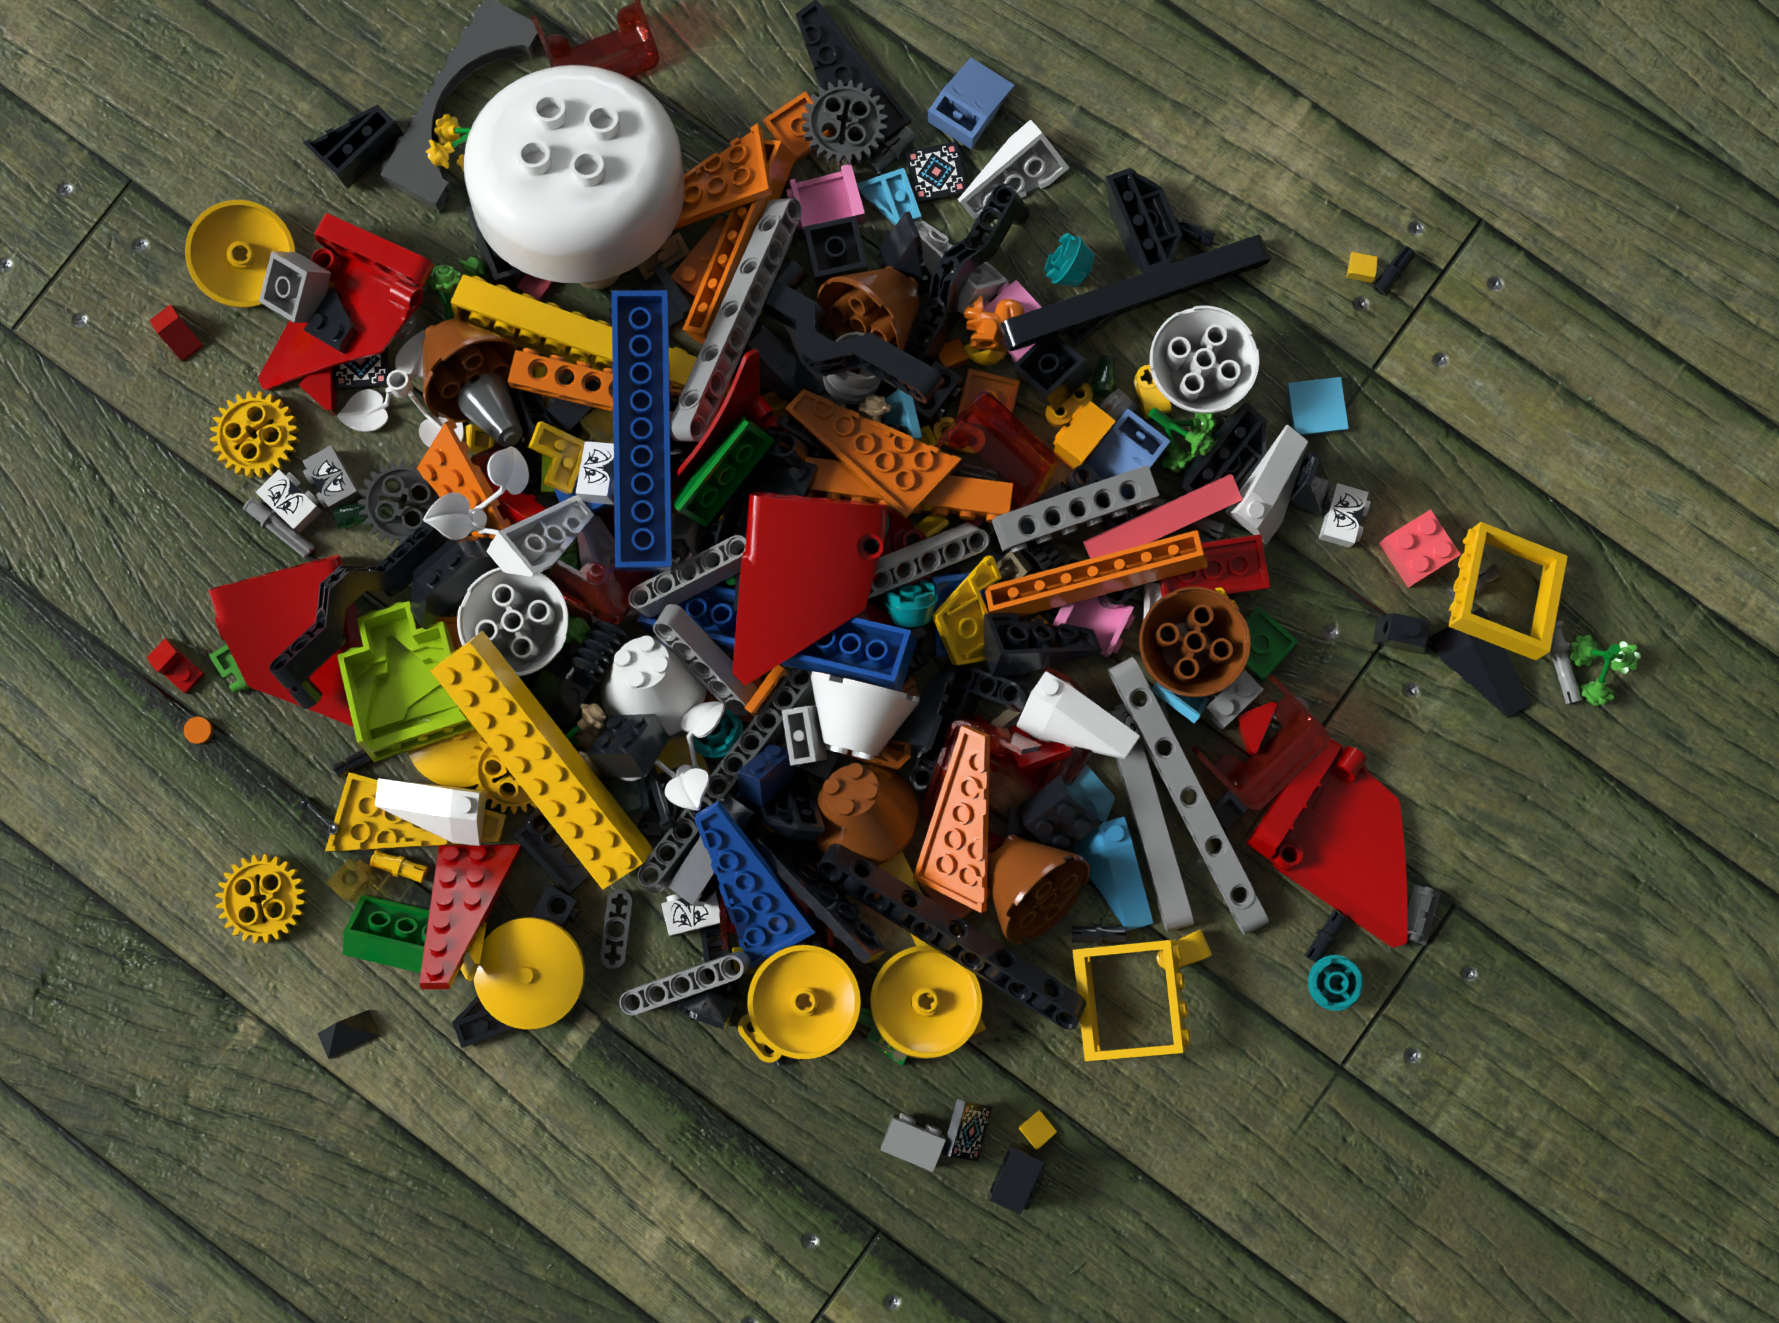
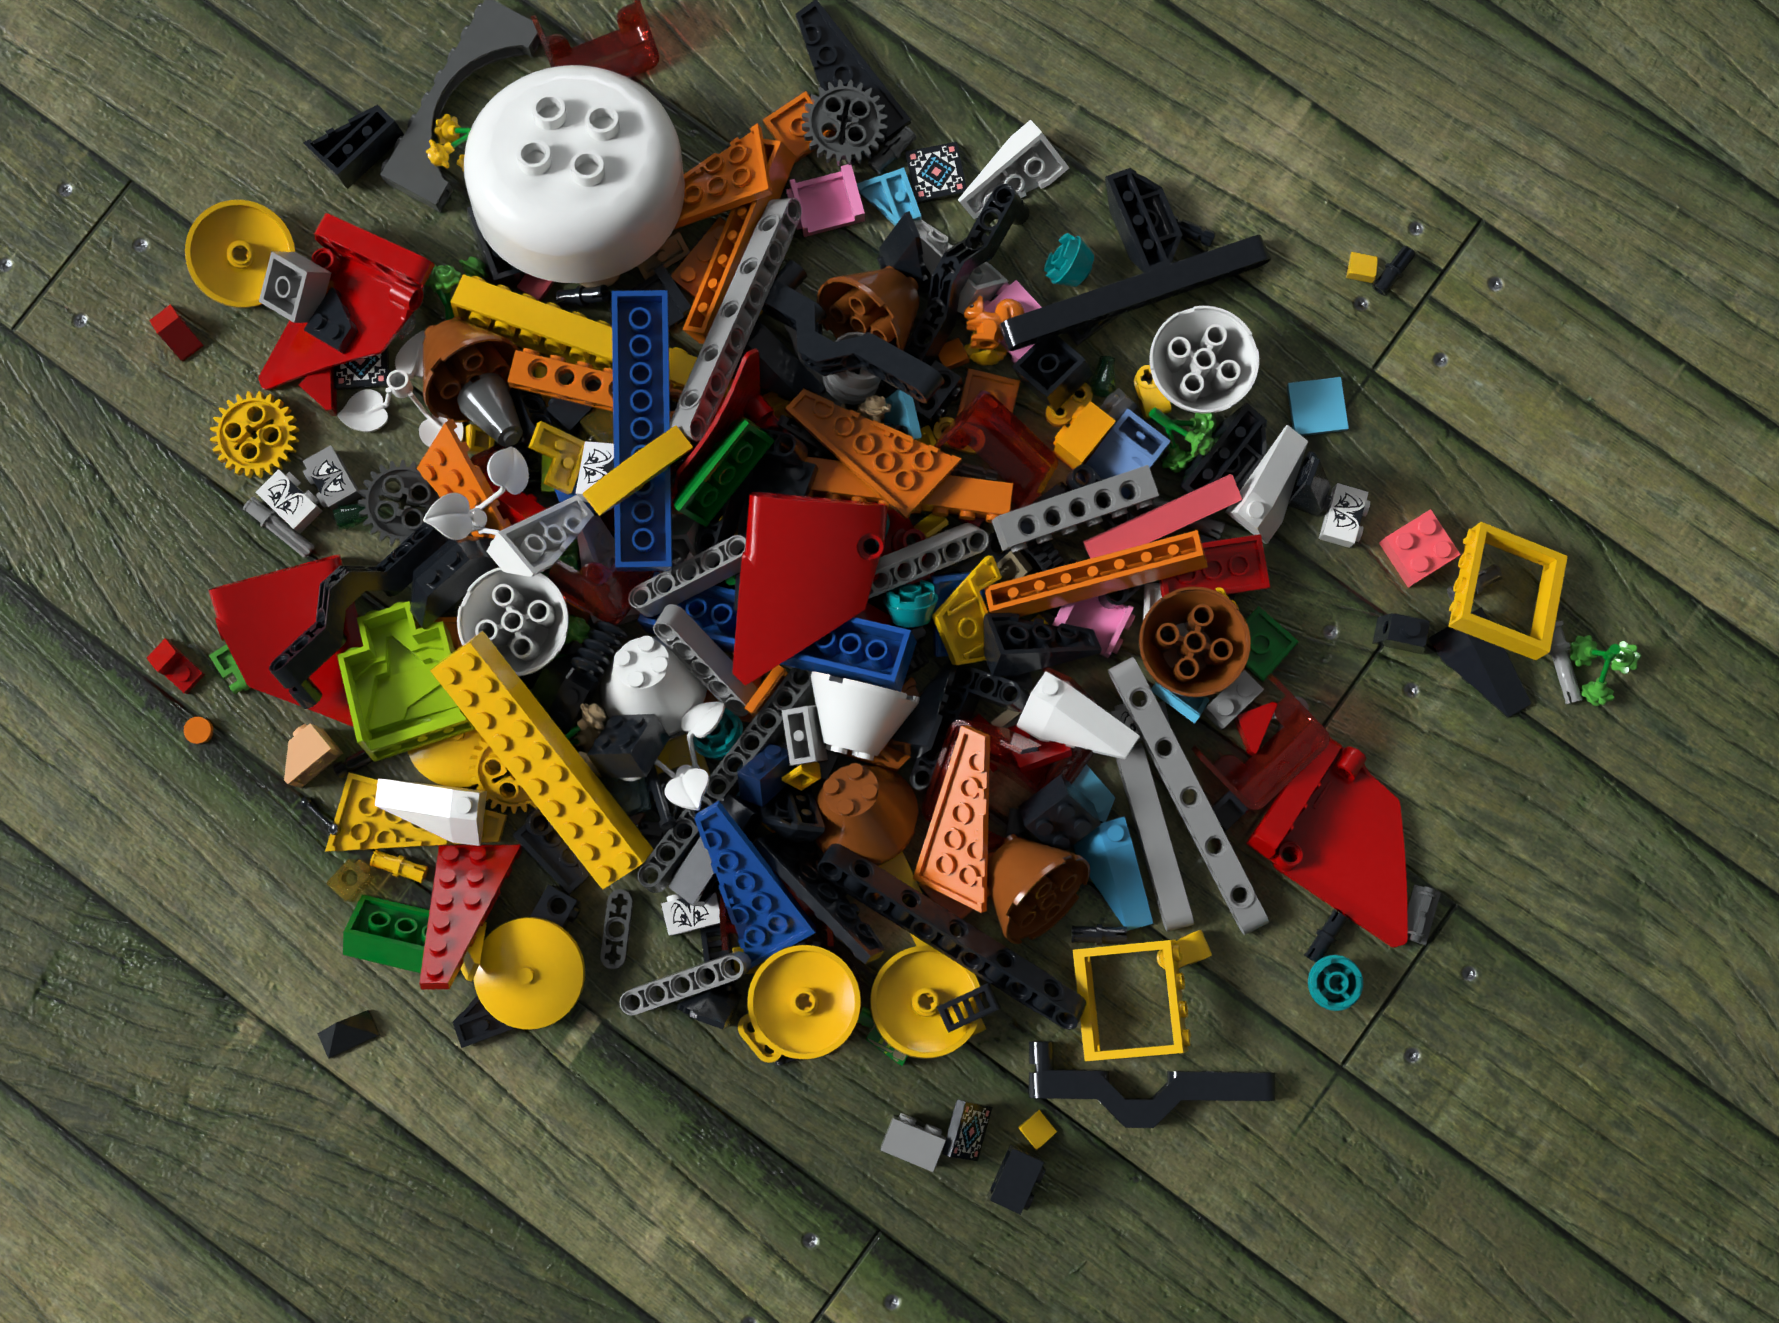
(237, 903): yellow gear -> none
(309, 754): none -> light nougat slope
(582, 296): none -> black pin
(637, 470): none -> yellow slope
(803, 775): none -> yellow slope
(835, 249): black brick -> none
(969, 102): medium blue slope -> none
(990, 996): none -> black slope
(1142, 1112): none -> black beam

